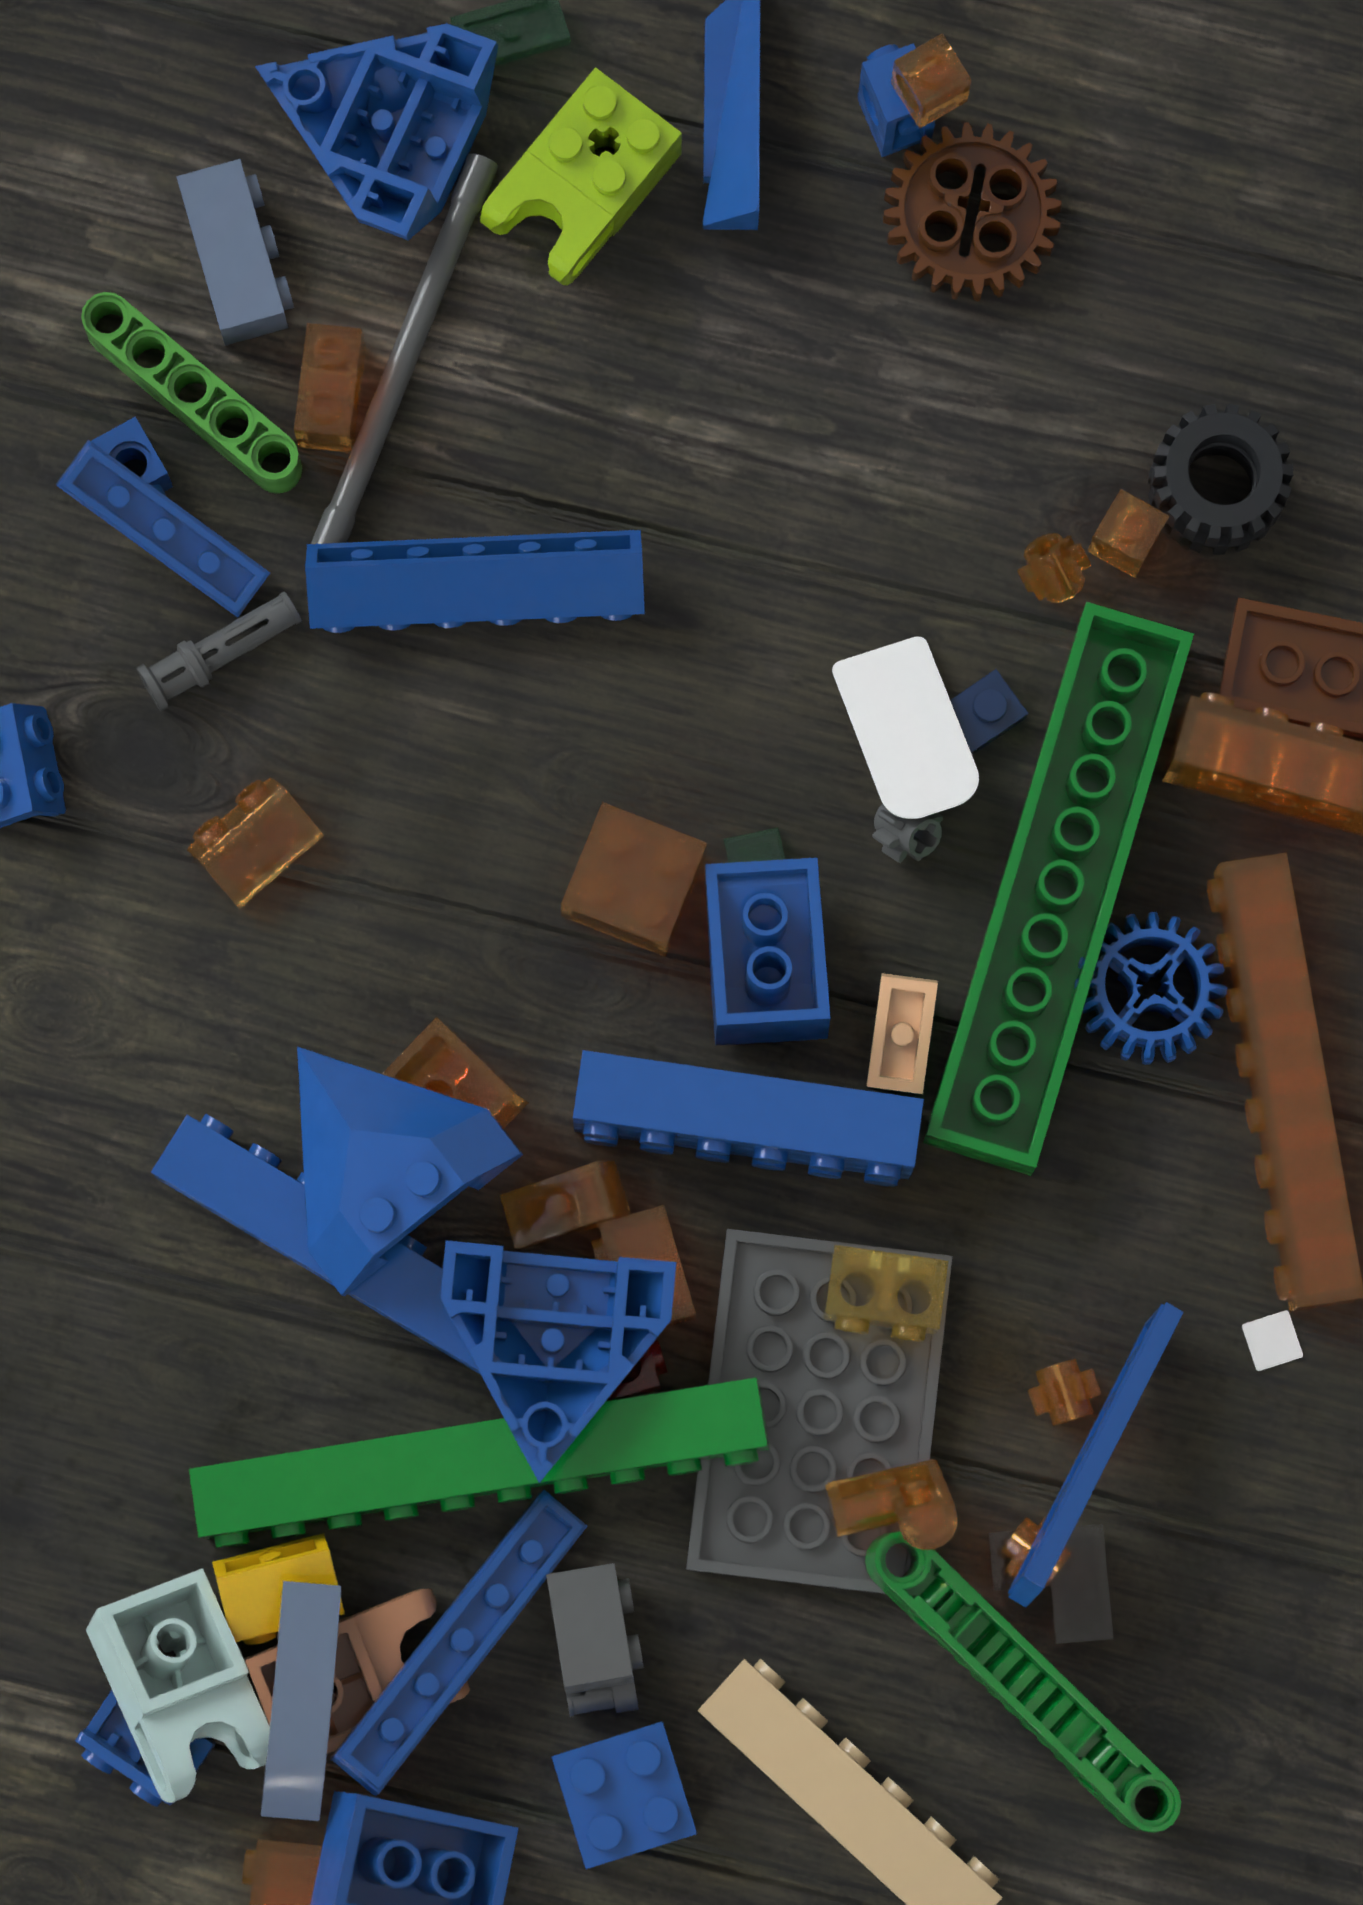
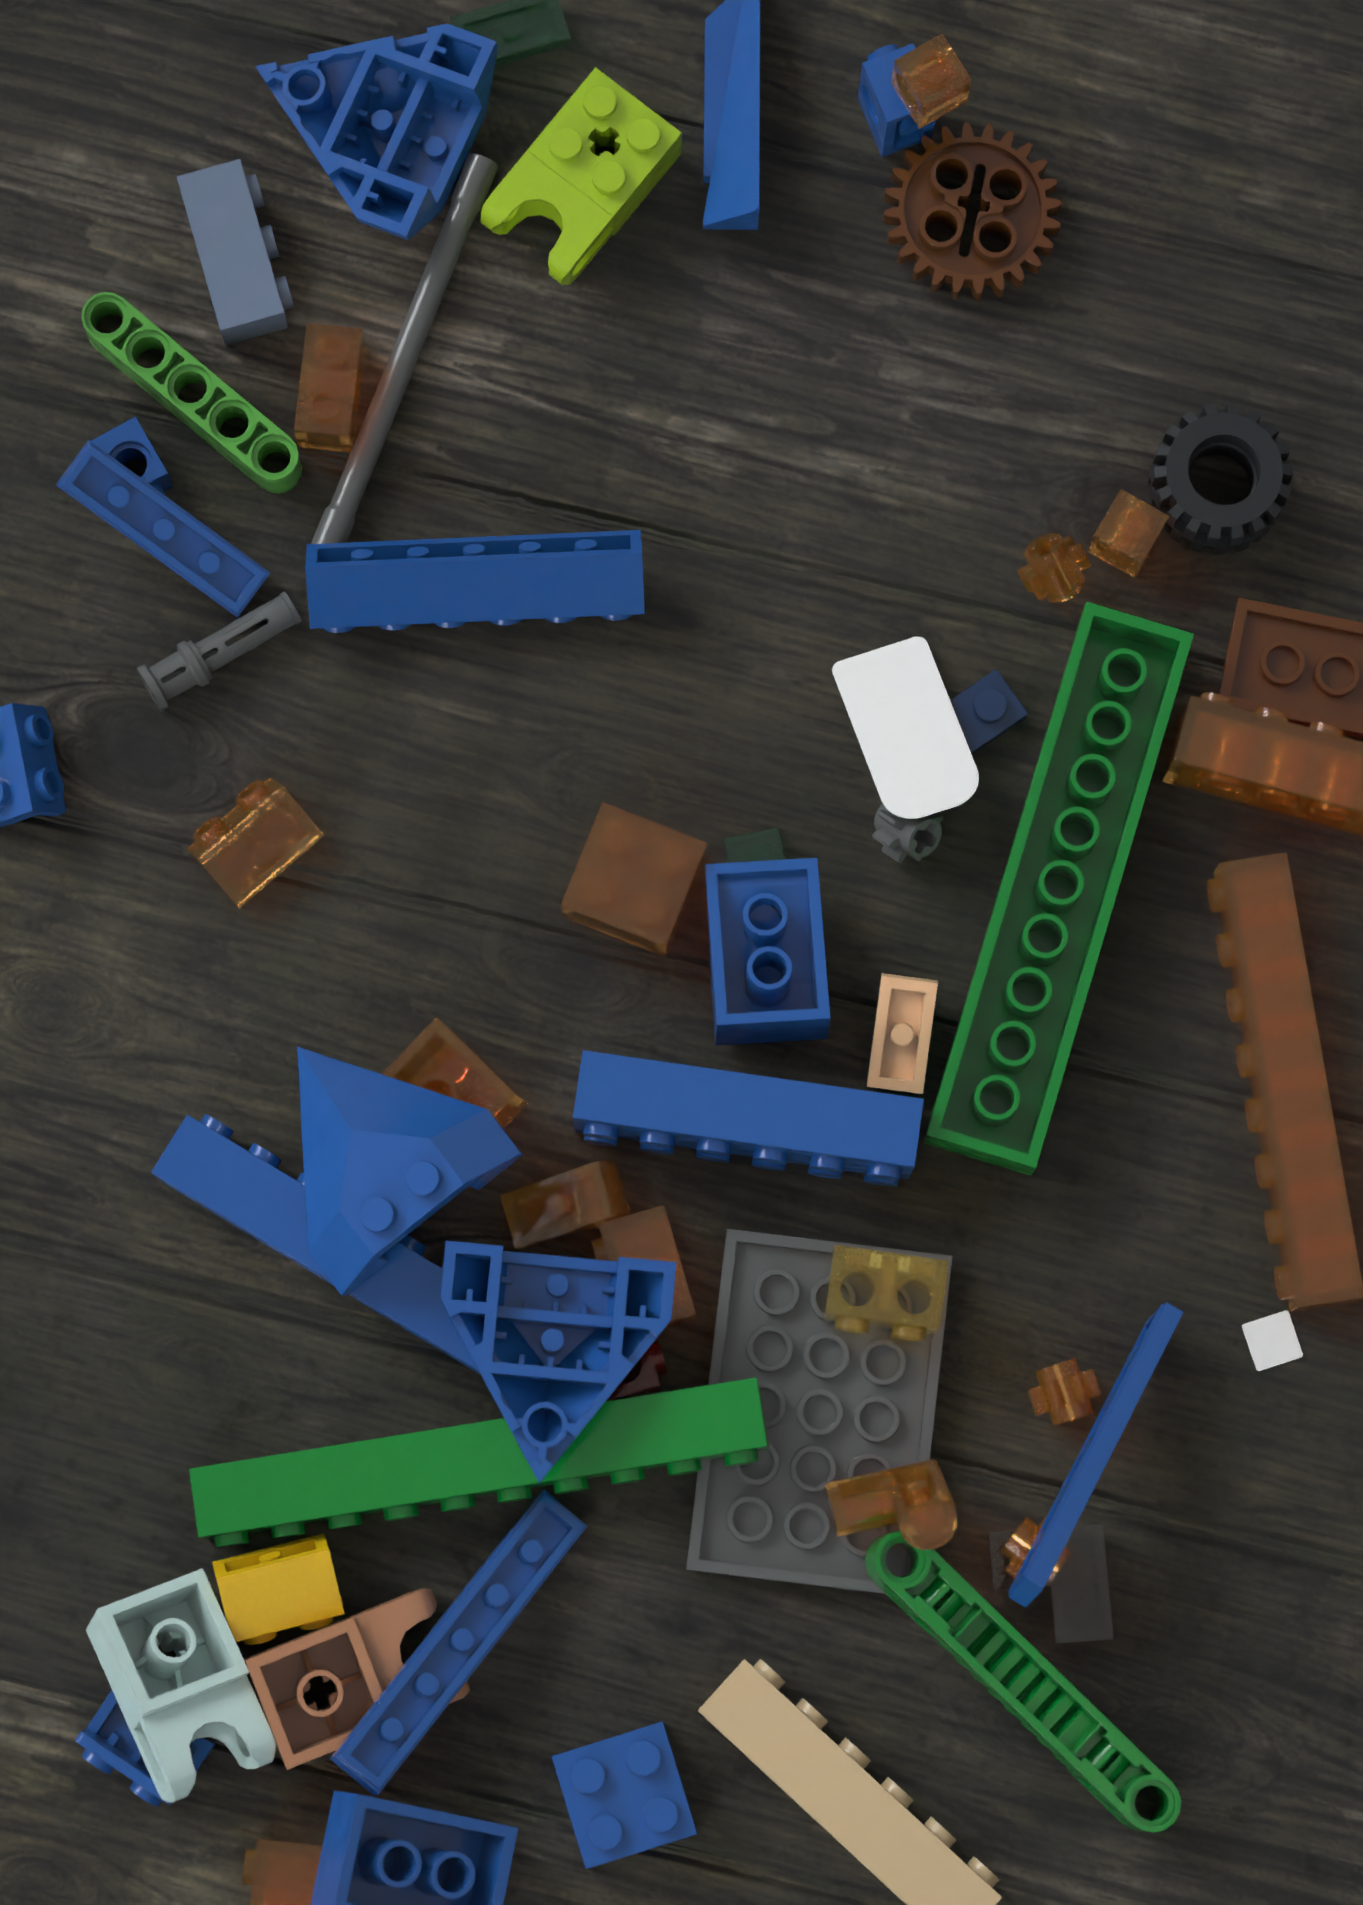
(301, 1701): sand blue slope -> none
(593, 1639): dark grey hinge -> none
(1170, 1005): blue gear -> none

